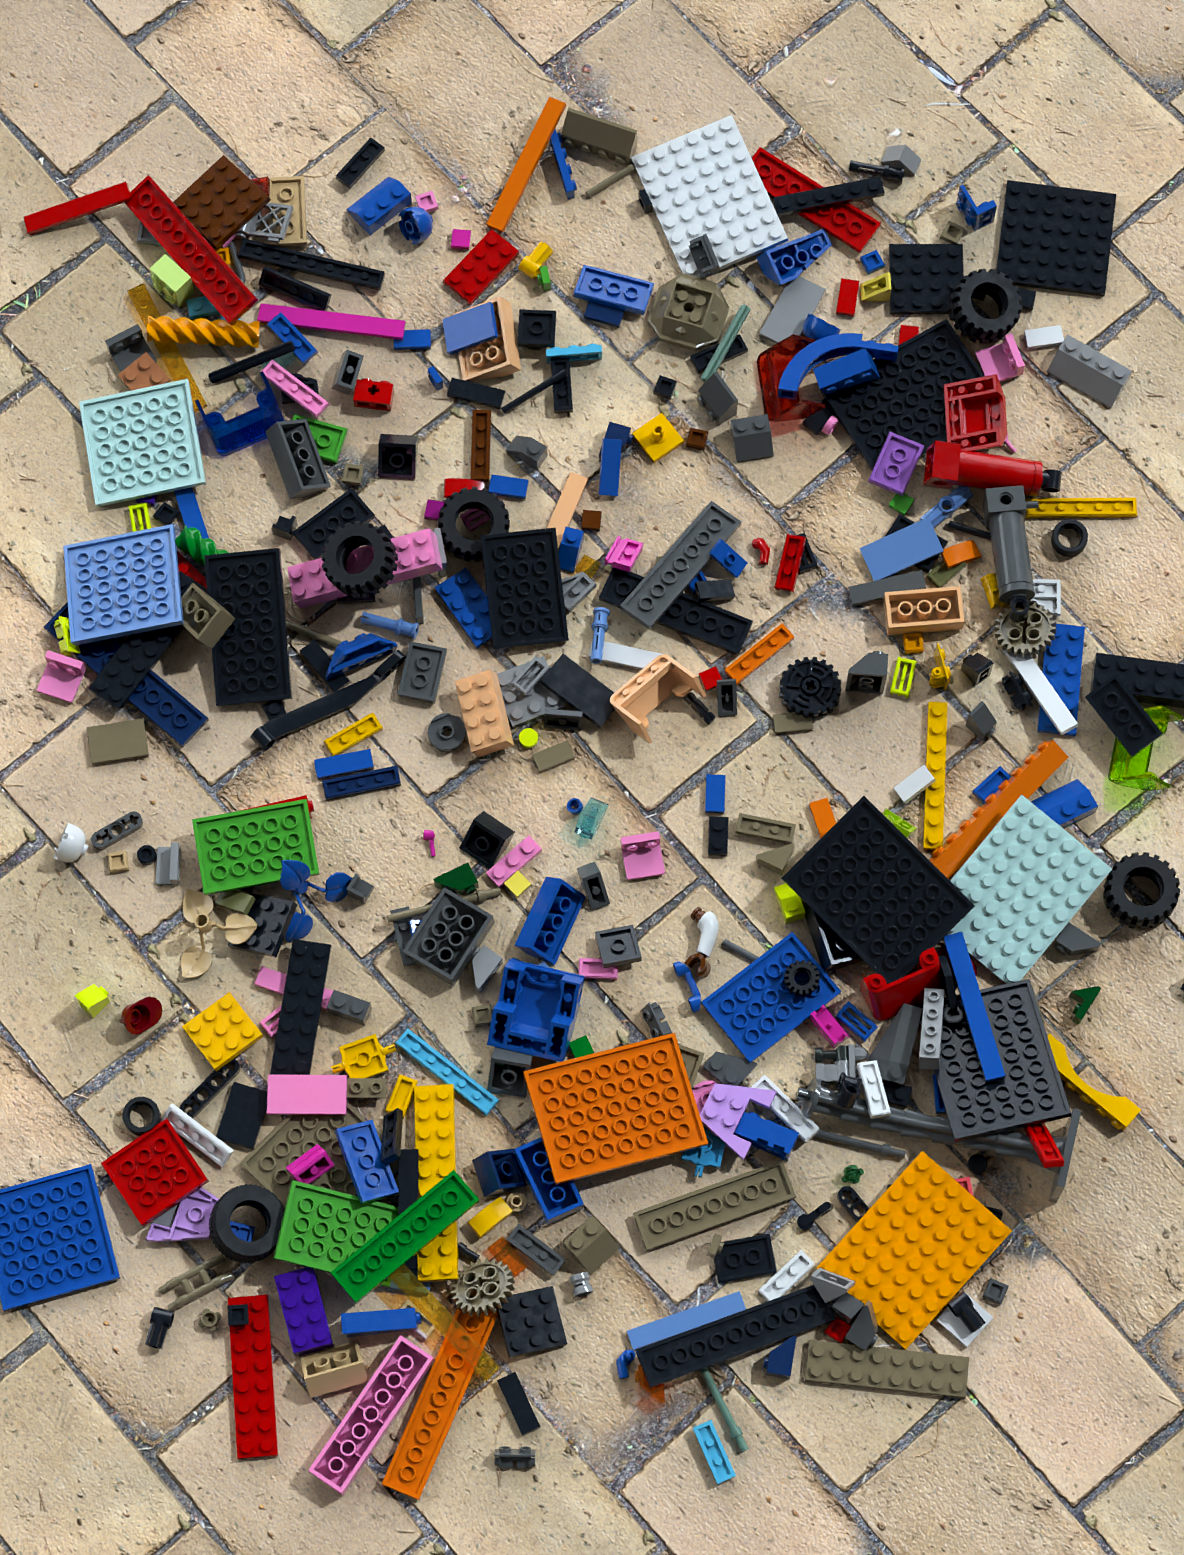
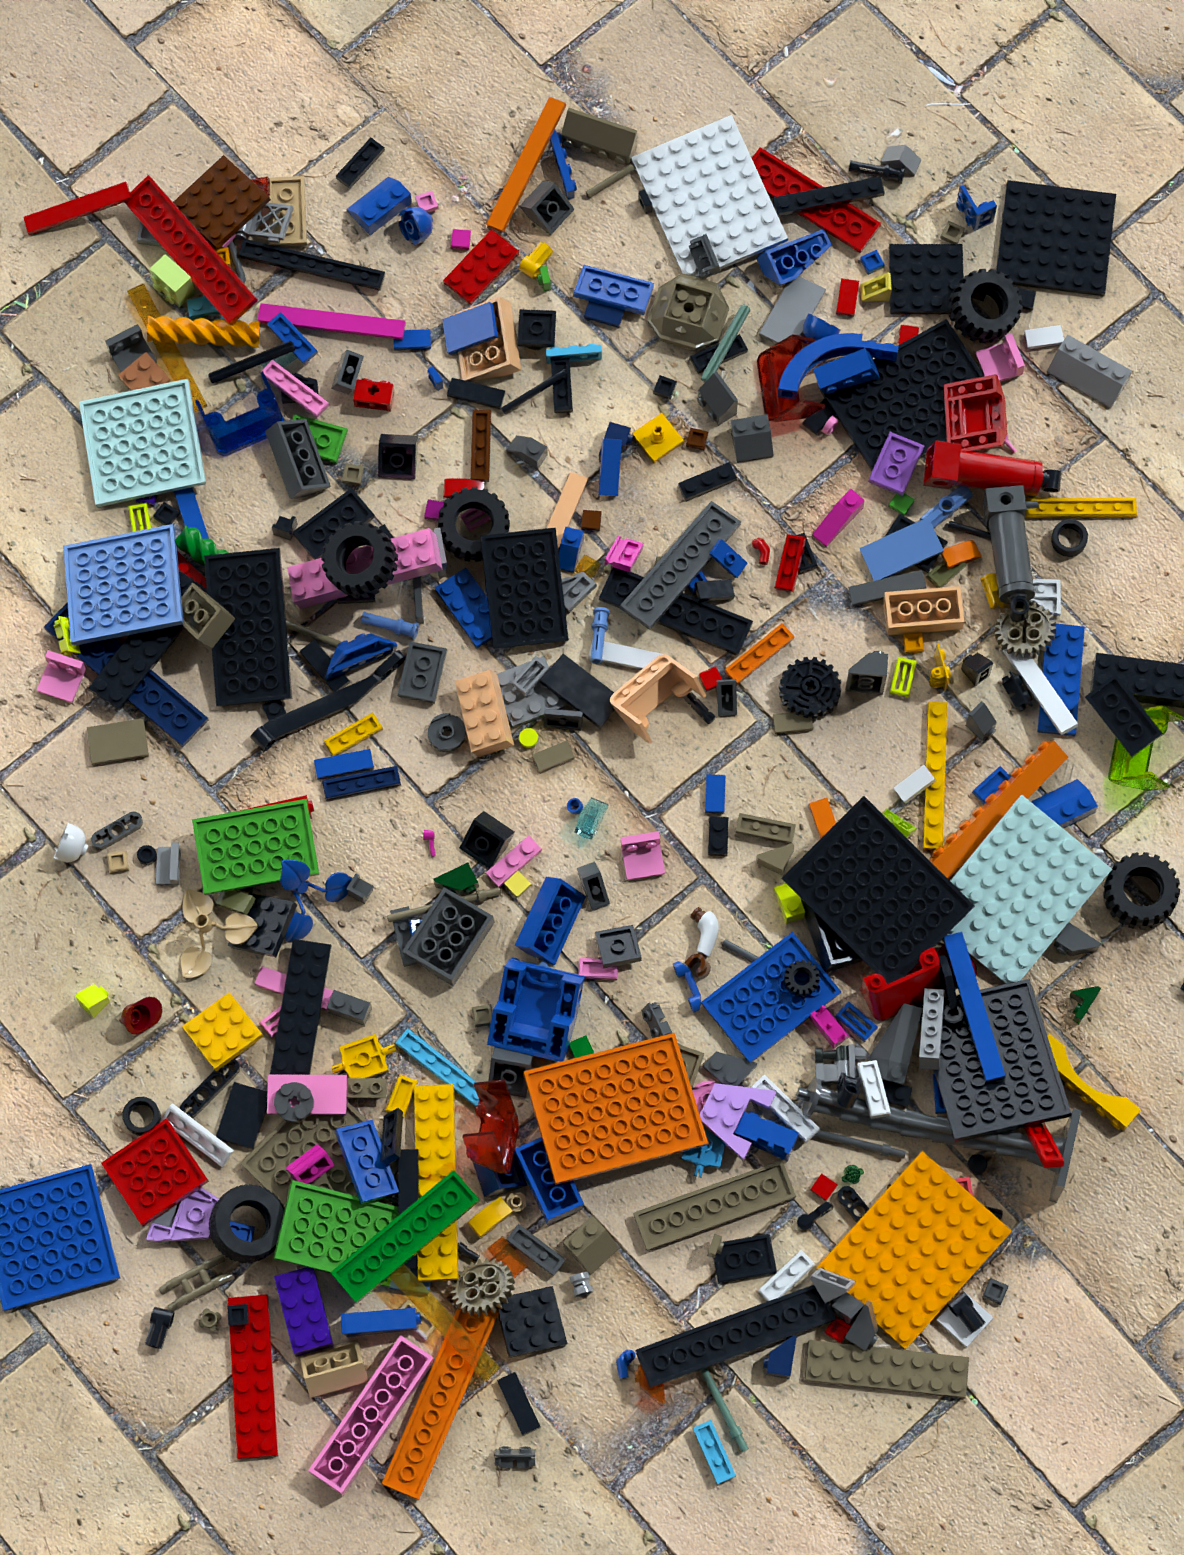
(294, 289): black plate -> none
(300, 1111): none -> dark grey plate
(485, 966): light grey slope -> none
(498, 1128): none -> clear red windscreen
(508, 486): blue tile -> none
(547, 206): none -> dark grey slope
(685, 1320): medium blue tile -> none
(707, 481): none -> black plate
(824, 1187): none -> red tile
(839, 517): none -> dark pink slope

